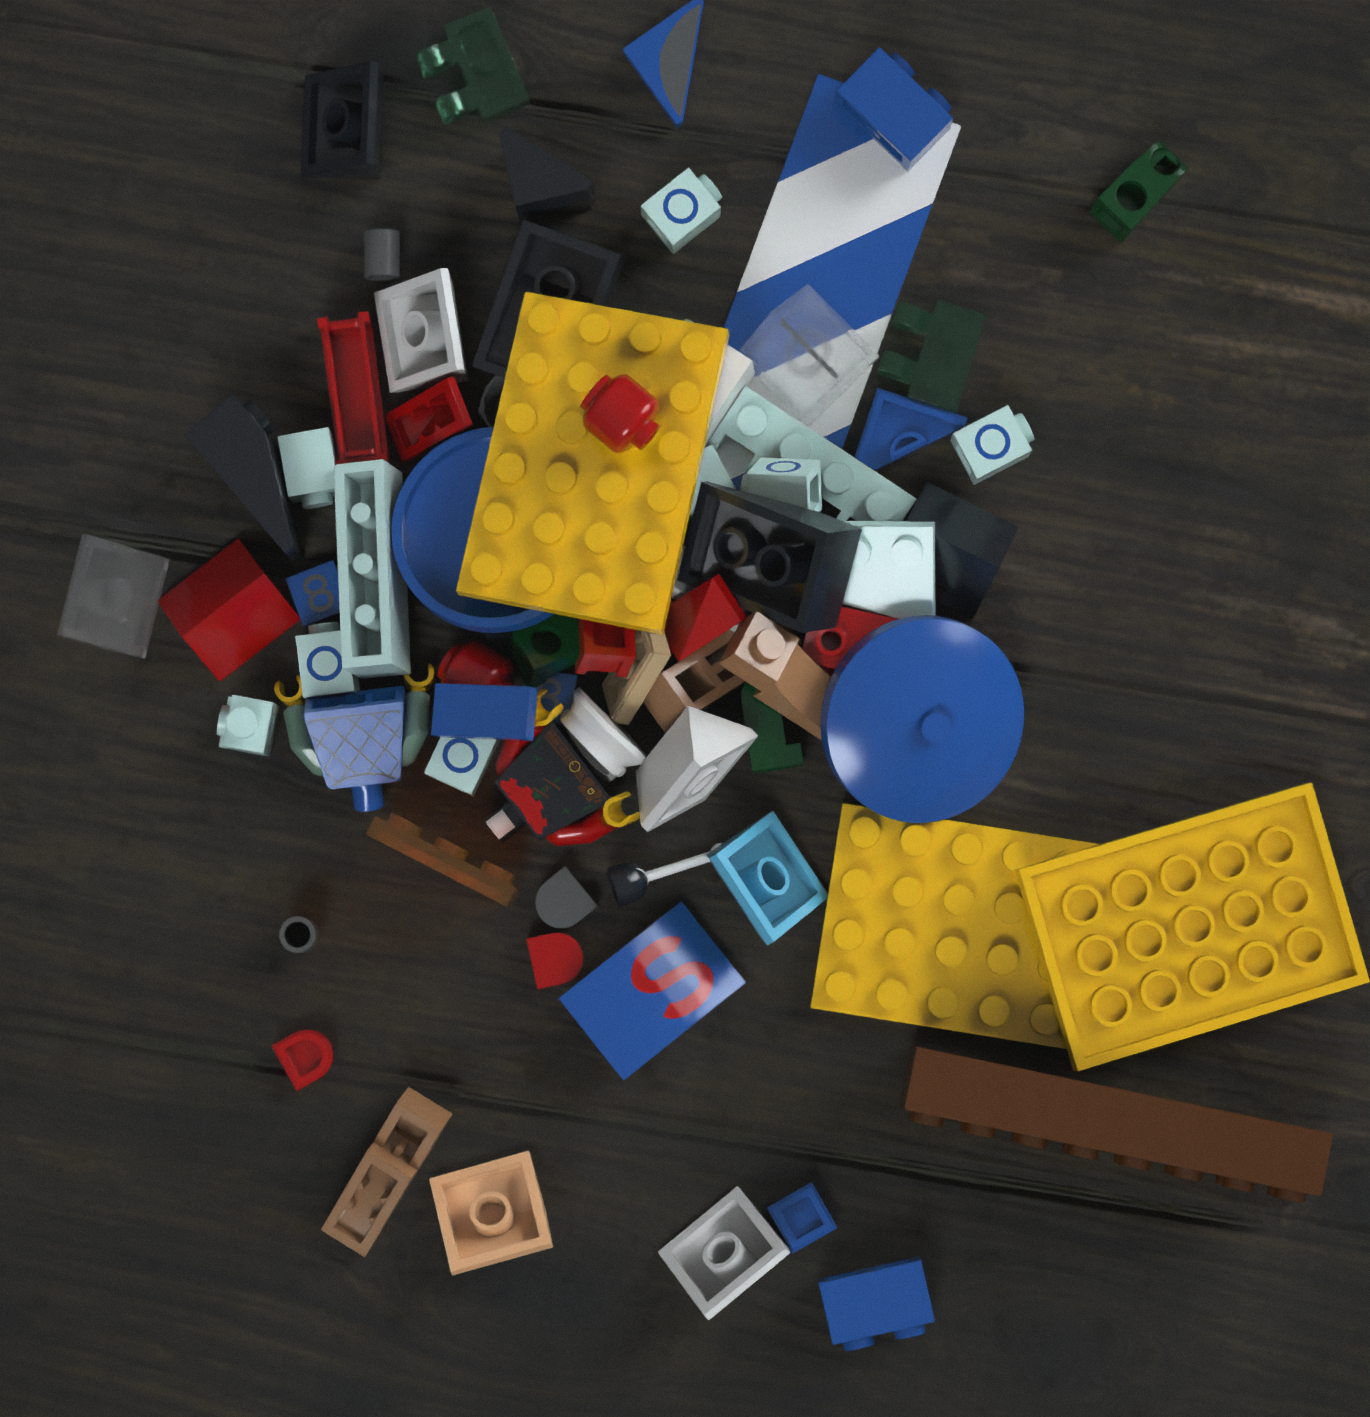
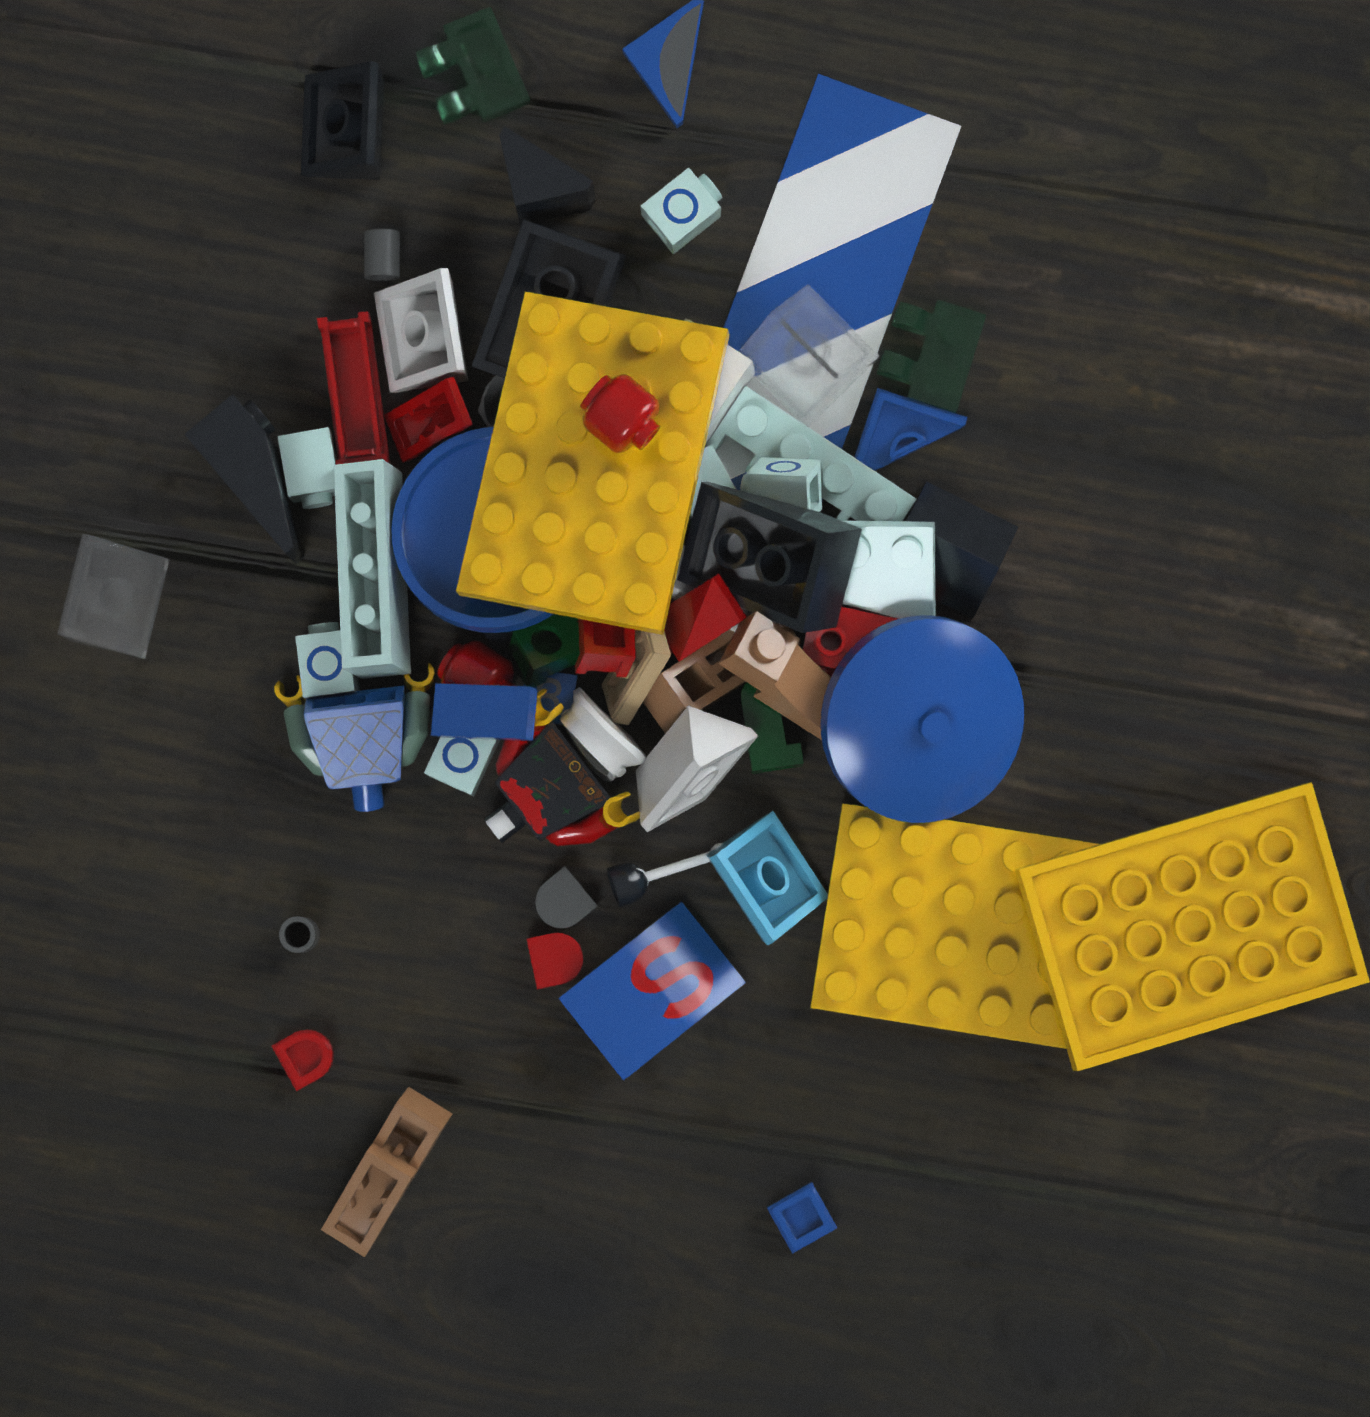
(228, 610): red slope -> none
(247, 725): light aqua brick -> none
(316, 593): blue tile -> none
(445, 858): clear orange plate -> none
(491, 1213): light nougat slope -> none
(723, 1252): white slope -> none
(876, 1303): blue brick -> none
(895, 107): blue brick -> none
(993, 443): light aqua brick -> none
(1116, 1121): reddish brown brick -> none
(1138, 191): dark green leg -> none

